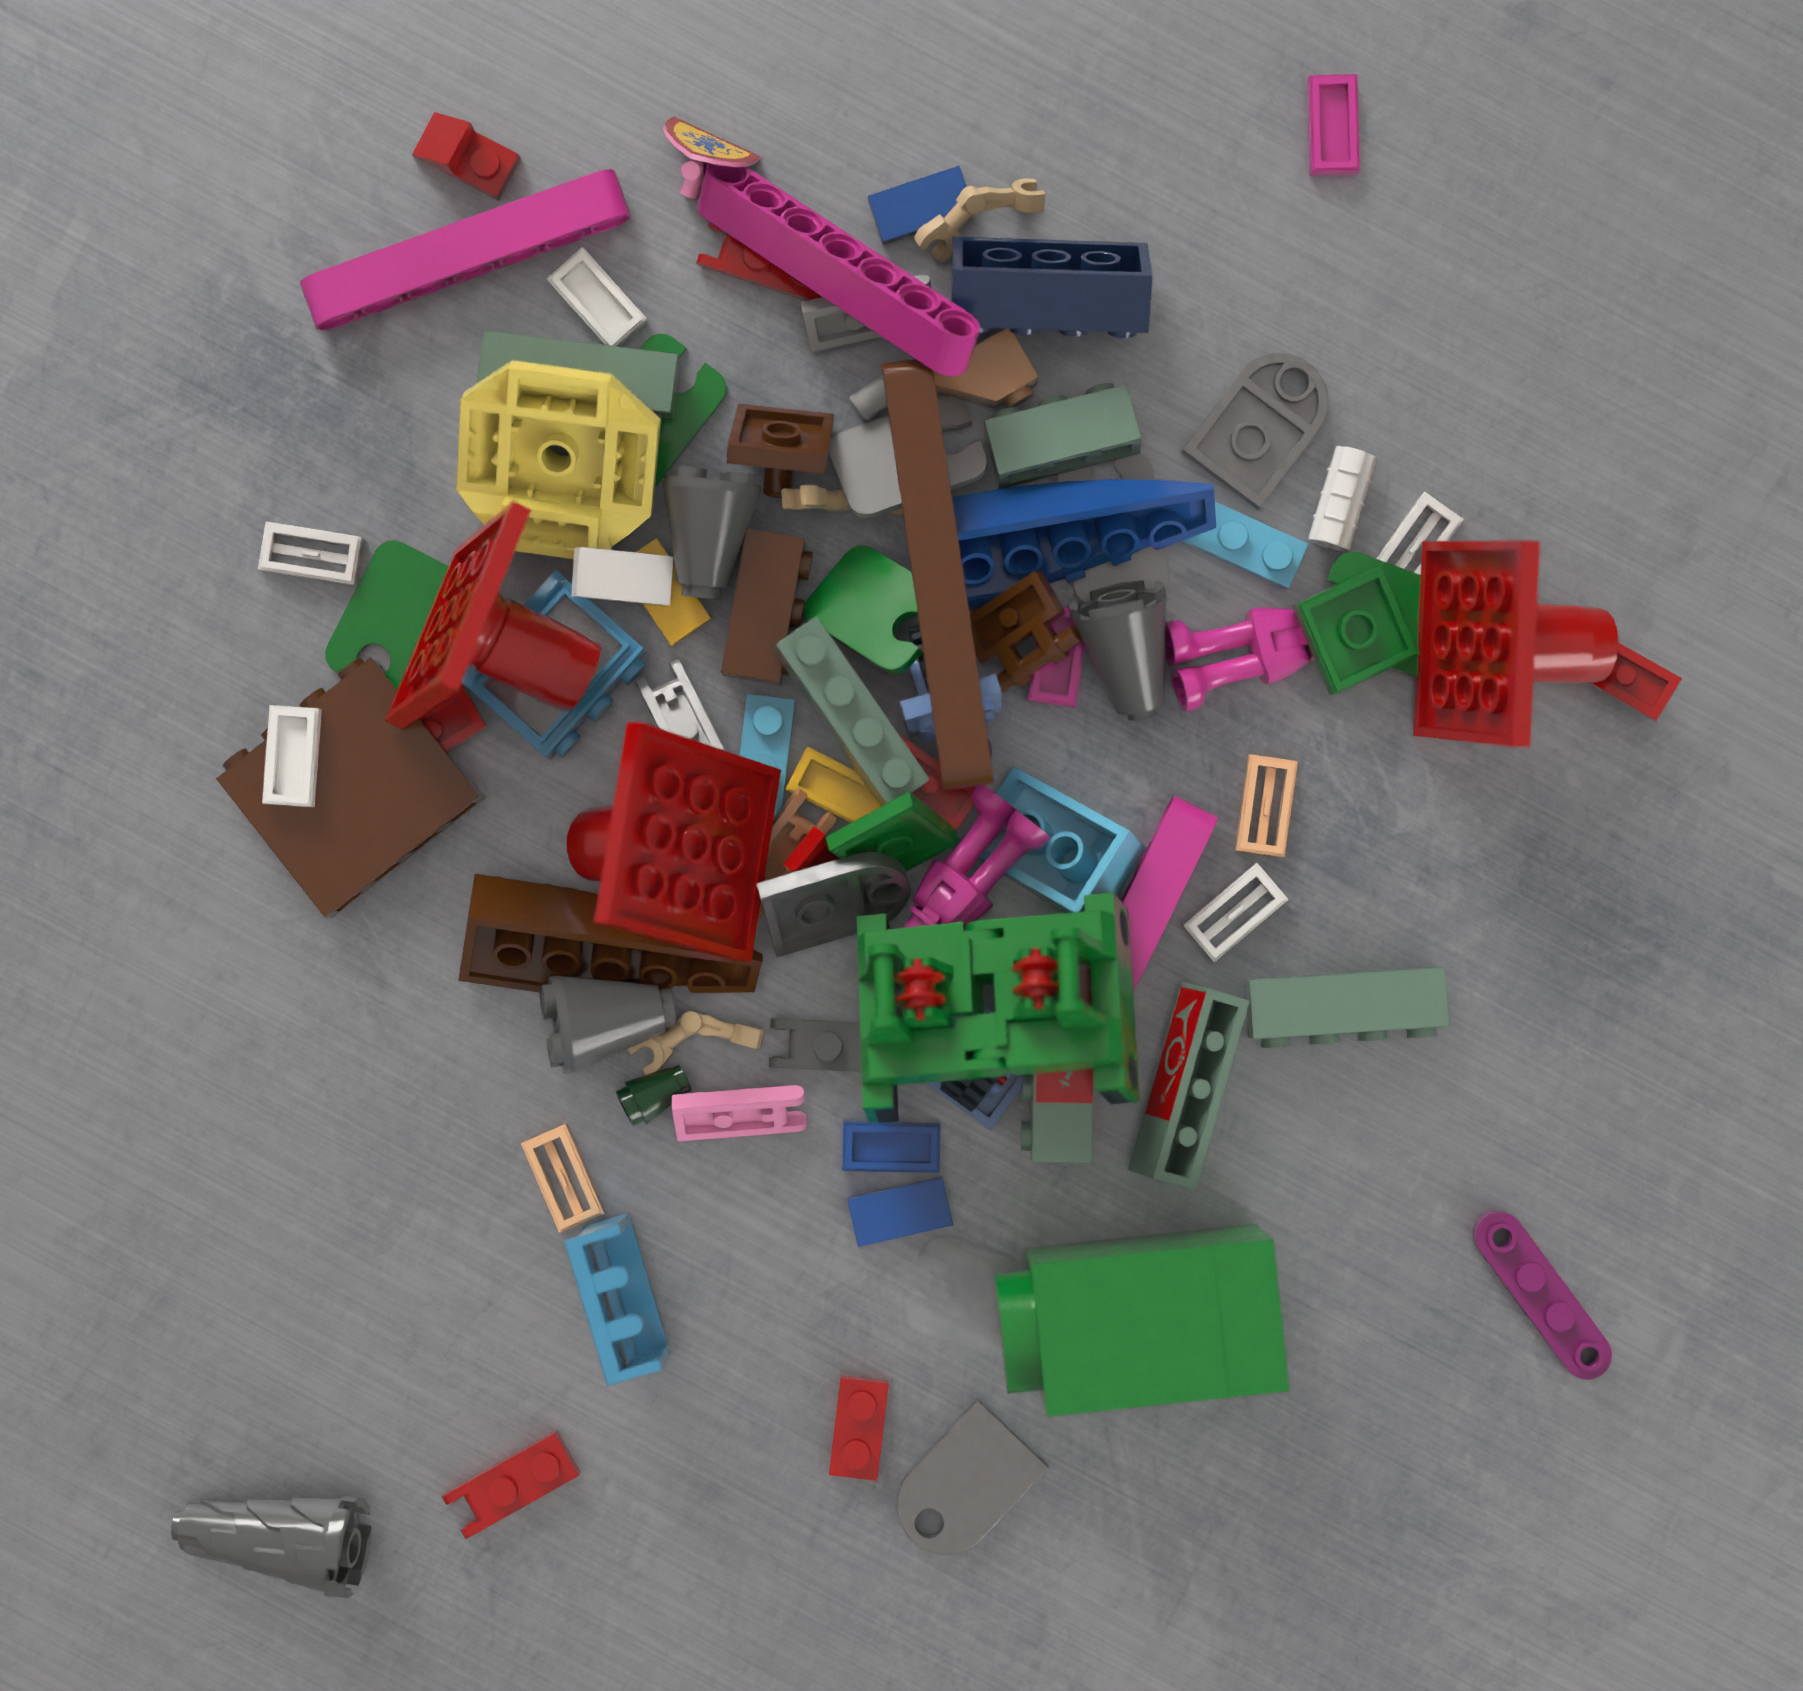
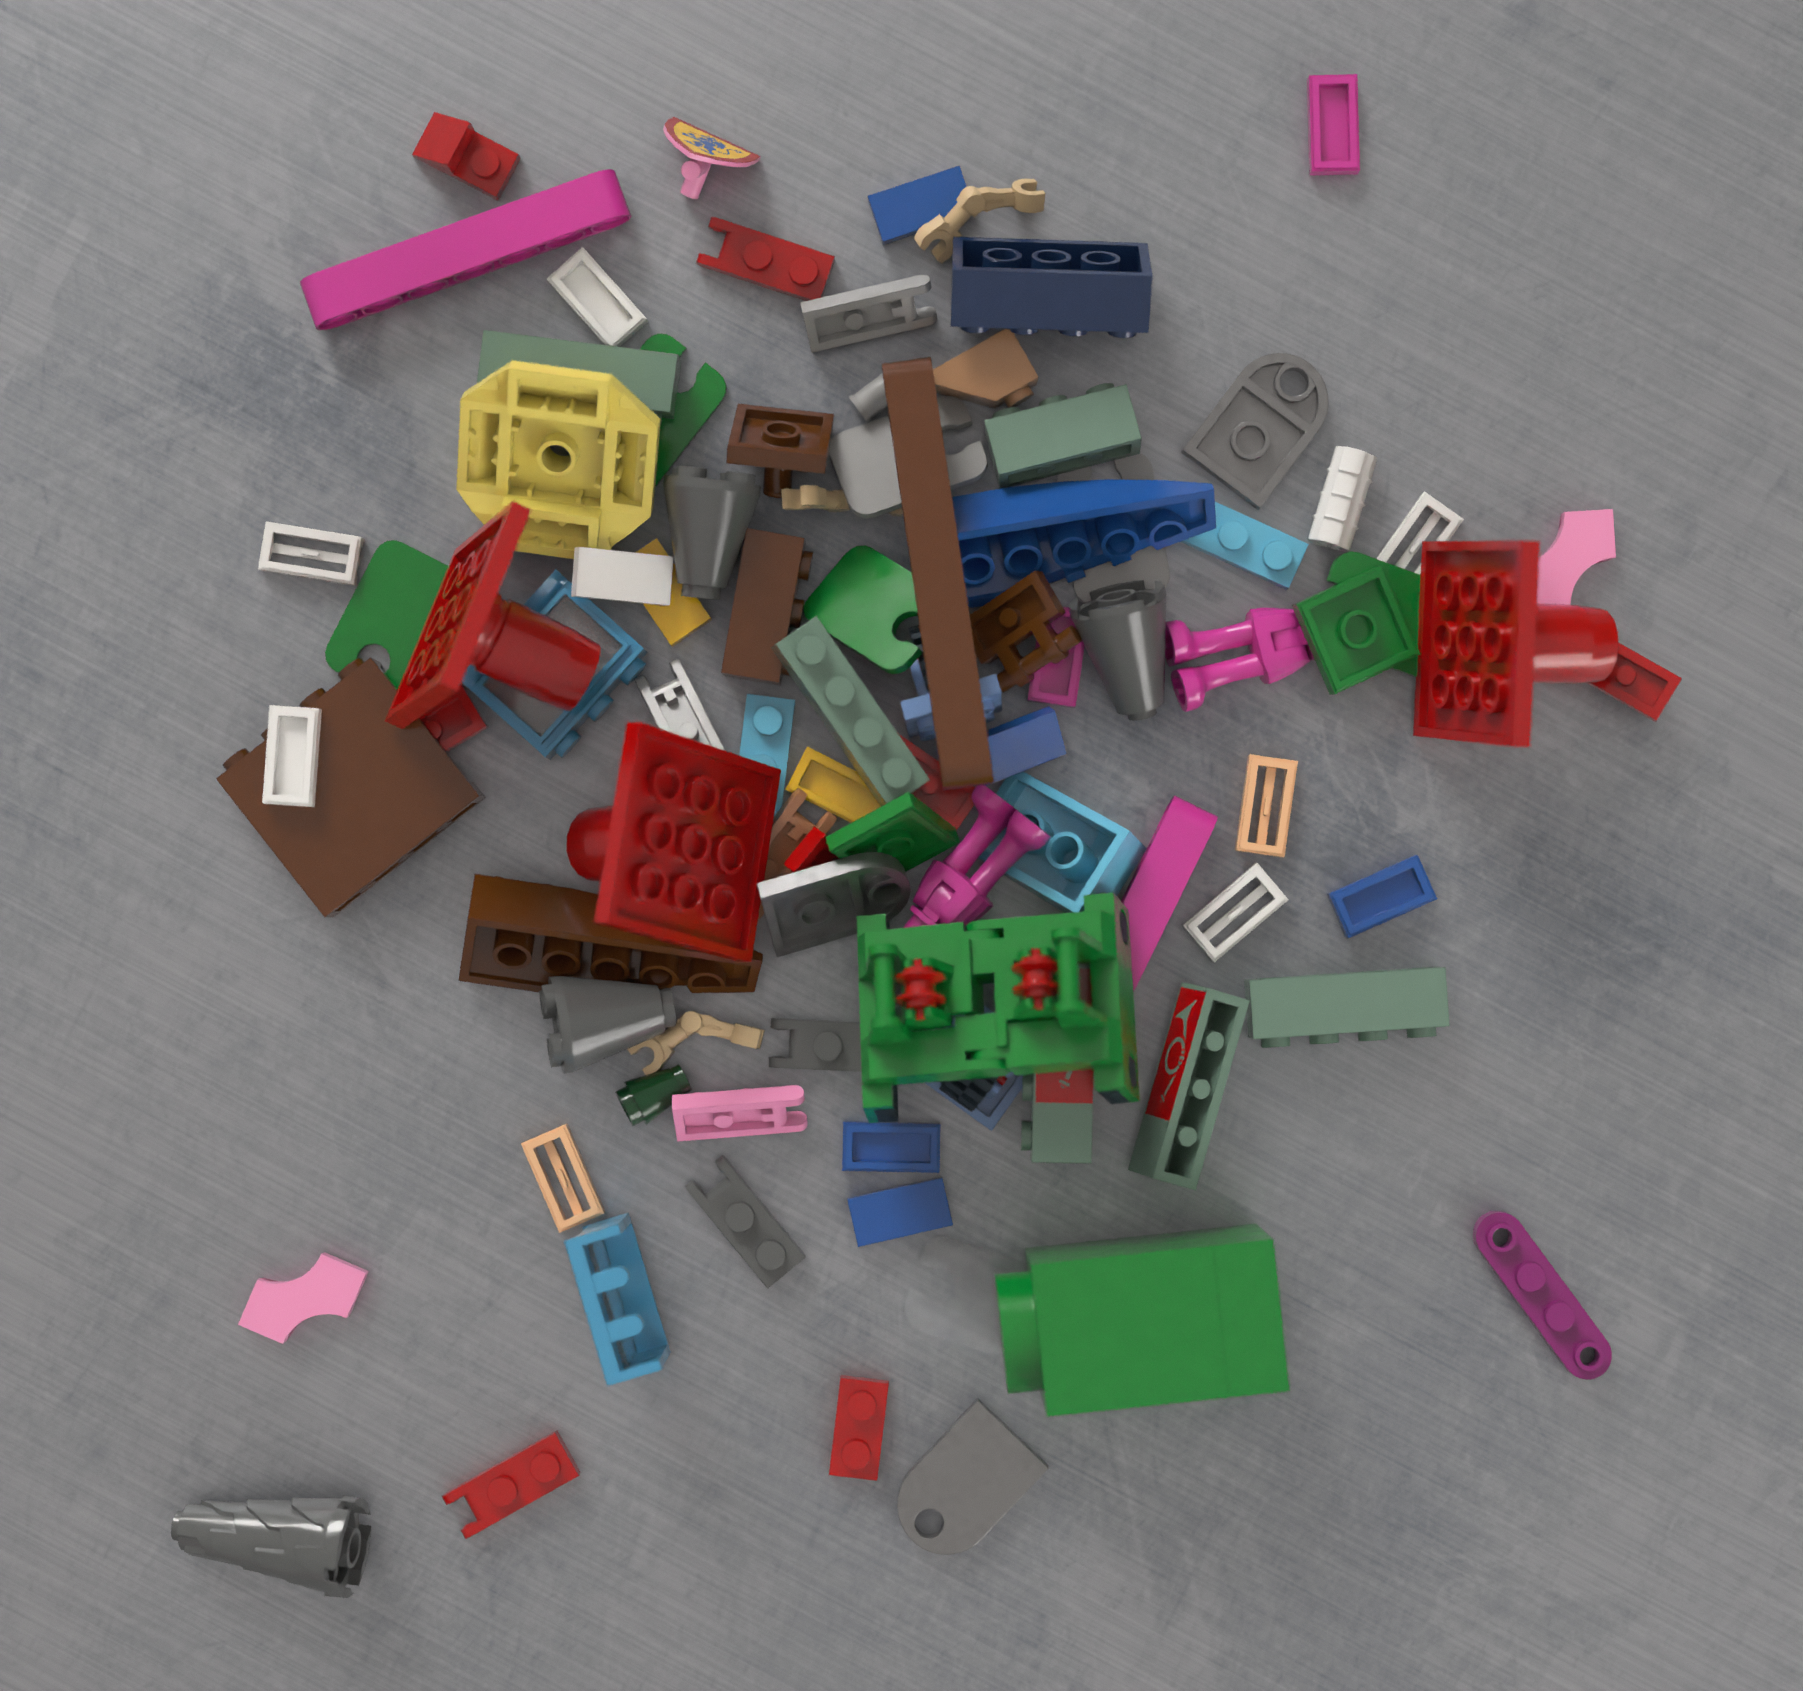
(280, 1306): none -> bright pink tile
(748, 1225): none -> dark grey hinge
(839, 268): dark pink beam -> none
(1025, 743): none -> blue tile
(1382, 896): none -> blue tile
(1581, 542): none -> bright pink tile

